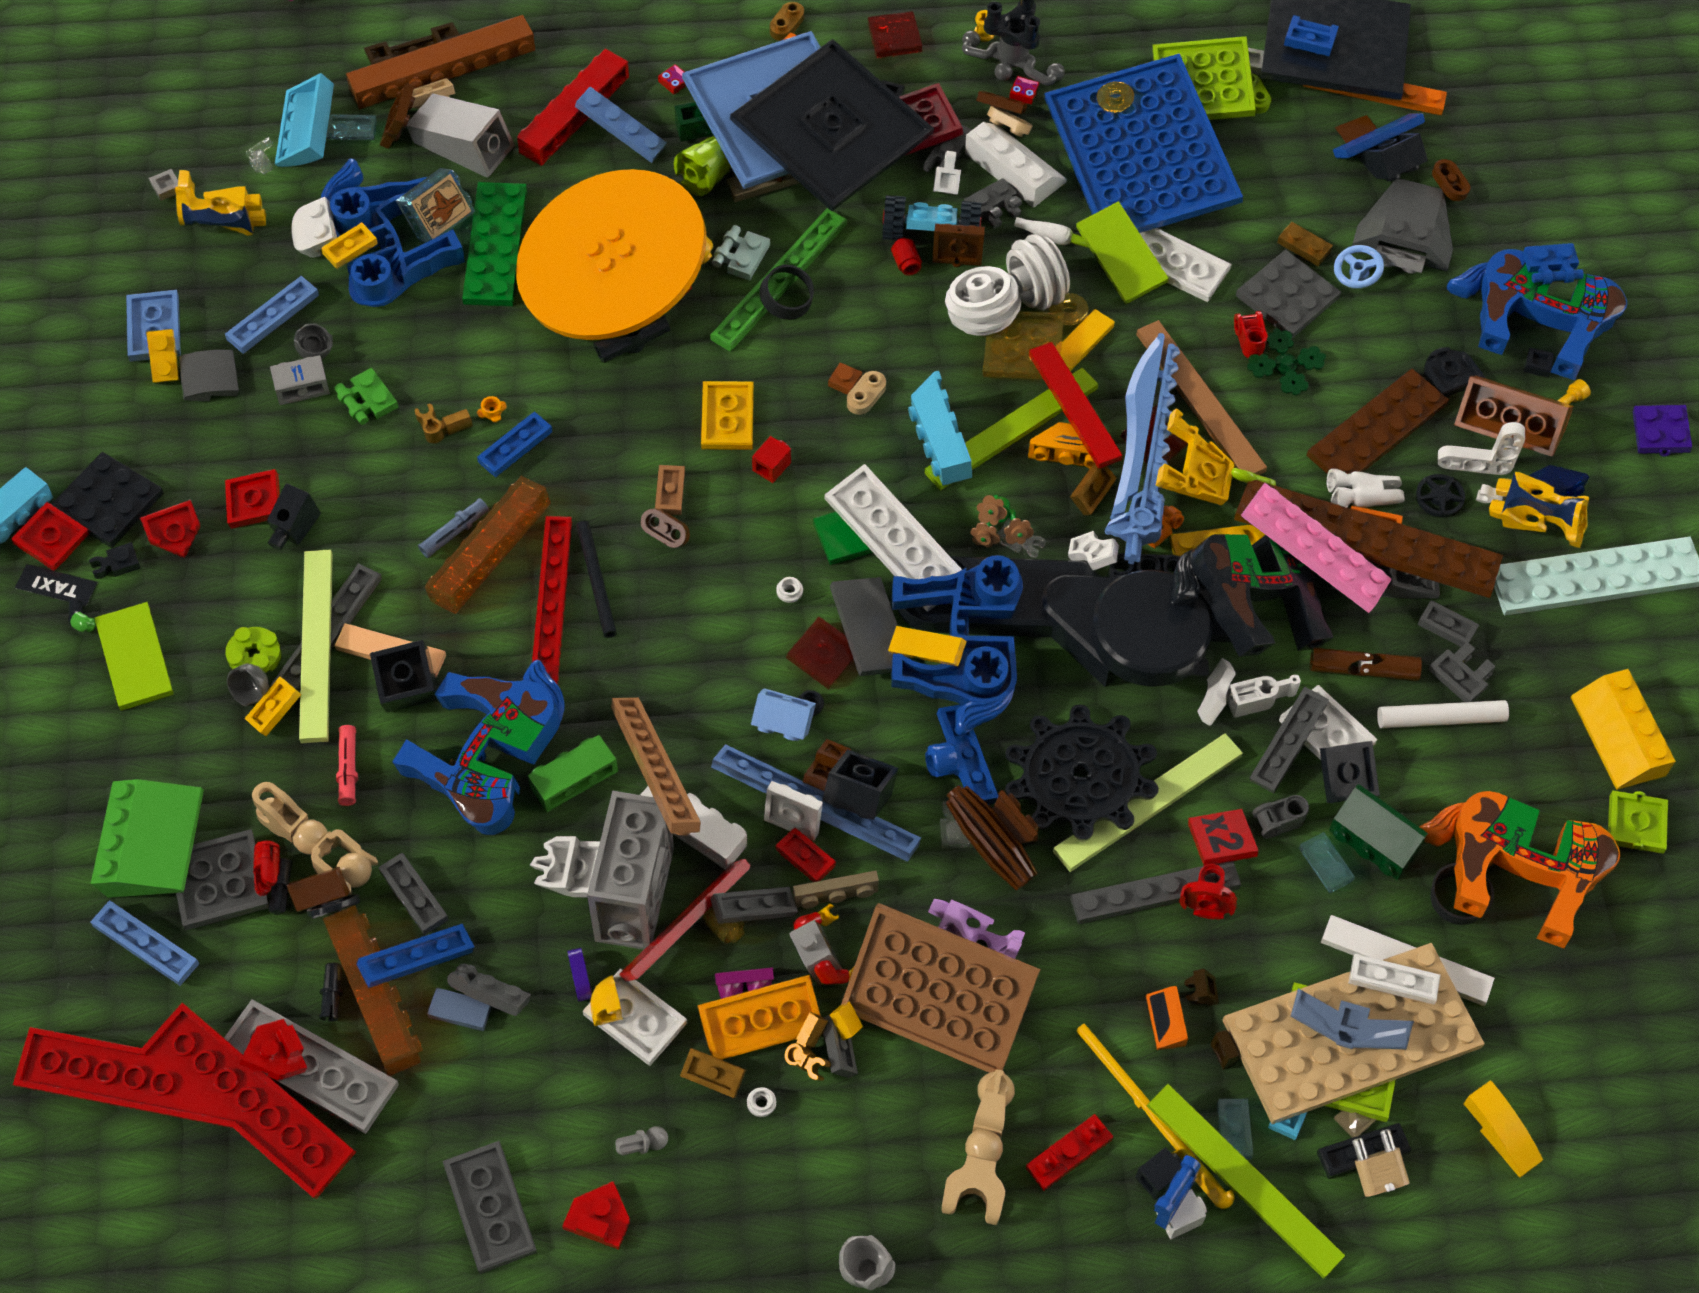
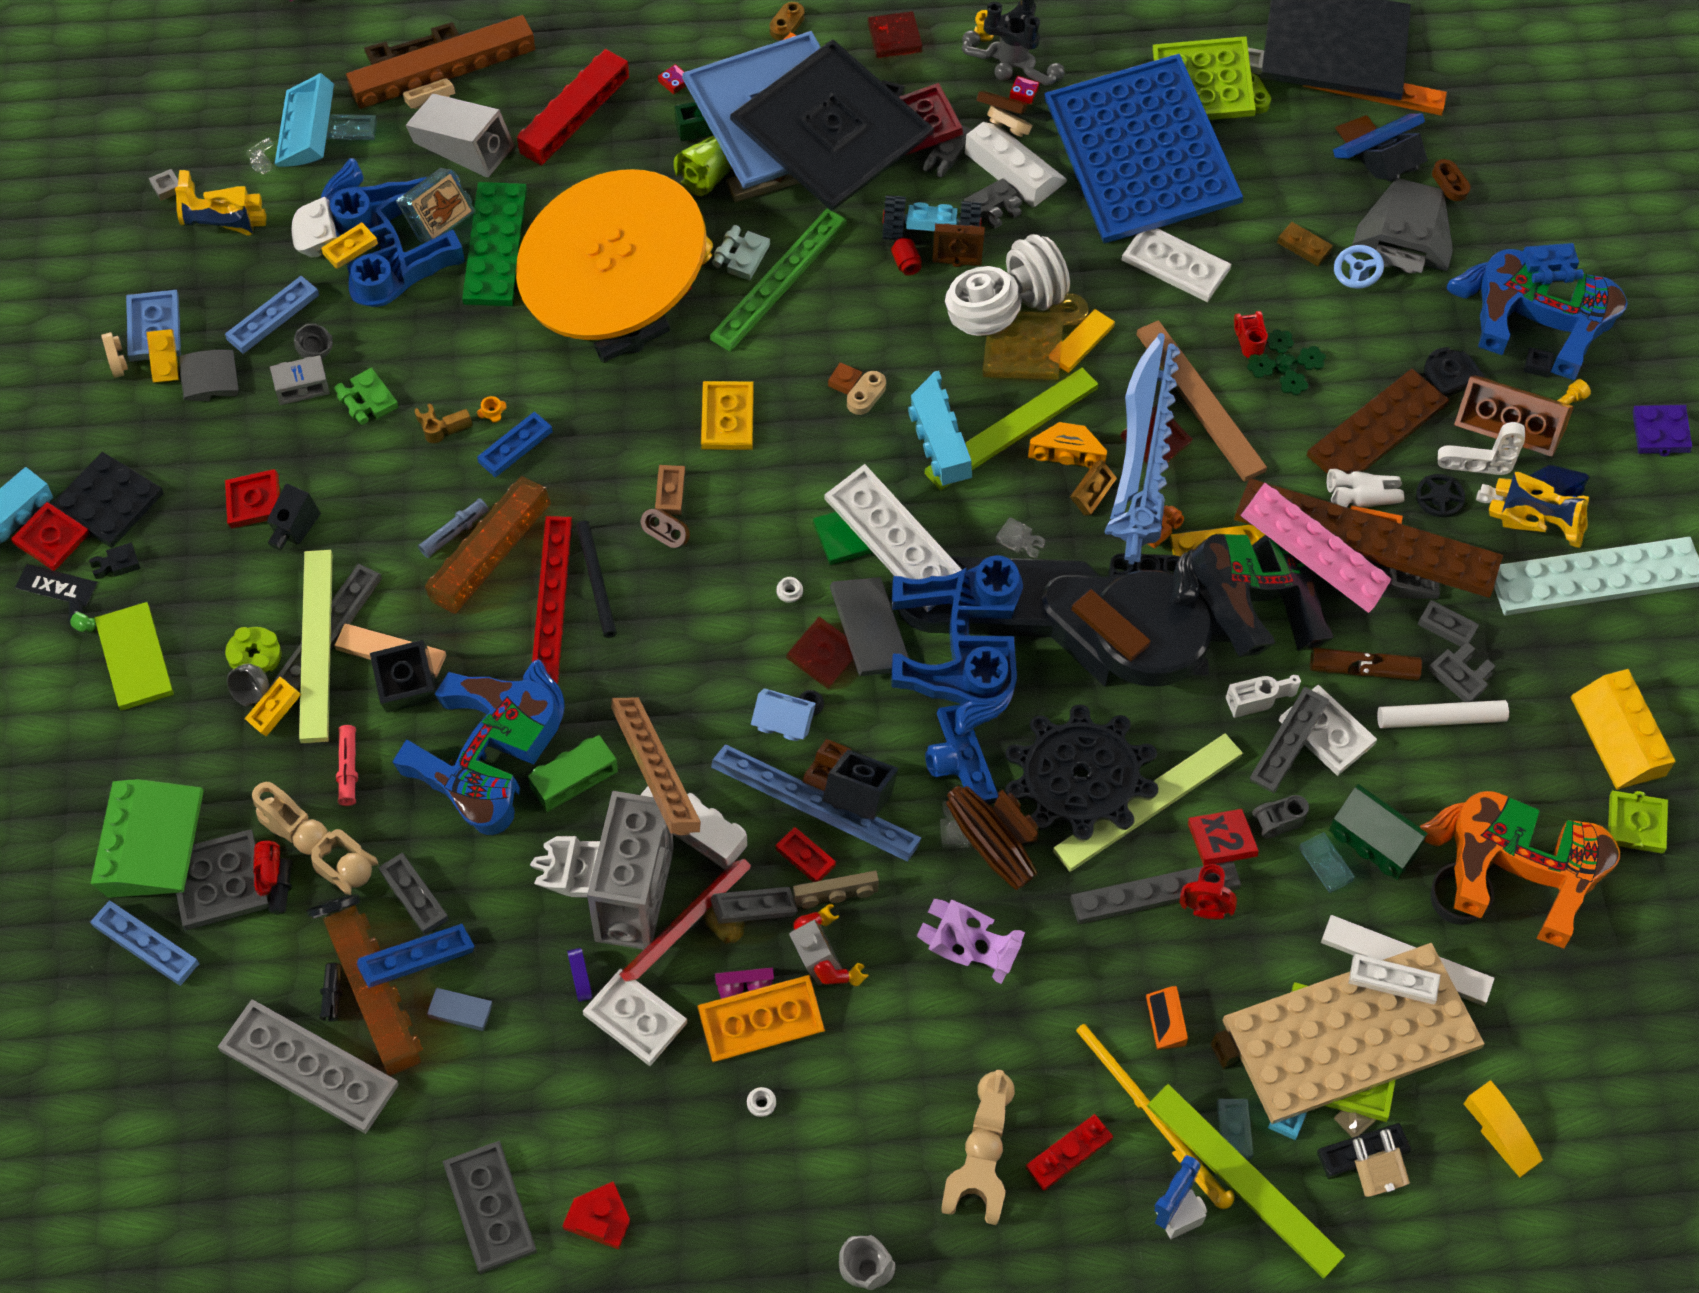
(116, 362): none -> tan plate
(173, 528): red plate -> none
(190, 1076): red piece -> none
(275, 1051): red plate -> none
(318, 889): reddish brown tile -> none
(398, 116): reddish brown plate -> none
(488, 989): dark grey hinge -> none
(605, 1003): yellow brick -> none
(620, 124): medium blue plate -> none
(655, 1139): light grey axle -> none
(713, 1073): pearl gold plate -> none
(771, 459): red brick -> none
(777, 309): black tyre -> none
(793, 809): white plate -> none
(800, 1052): bar -> none
(839, 1051): dark grey plate -> none
(846, 1020): yellow tile -> none
(927, 646): yellow tile -> none
(940, 989): medium nougat plate -> none
(947, 178): white plate -> none
(995, 510): medium nougat plant -> none
(1057, 233): white piece -> none
(1075, 405): red tile -> none
(1095, 551): white tile -> none
(1111, 625): none -> reddish brown tile
(1115, 104): clear yellow piece -> none
(1122, 252): lime tile -> none
(1159, 1172): black brick -> none
(1205, 468): yellow wing -> none
(1205, 986): dark brown tile -> none
(1216, 692): white tile -> none
(1246, 476): lime piece -> none
(1288, 293): dark grey plate -> none
(1311, 36): blue plate -> none
(1346, 767): black plate -> none
(1350, 1024): sand blue plate -> none

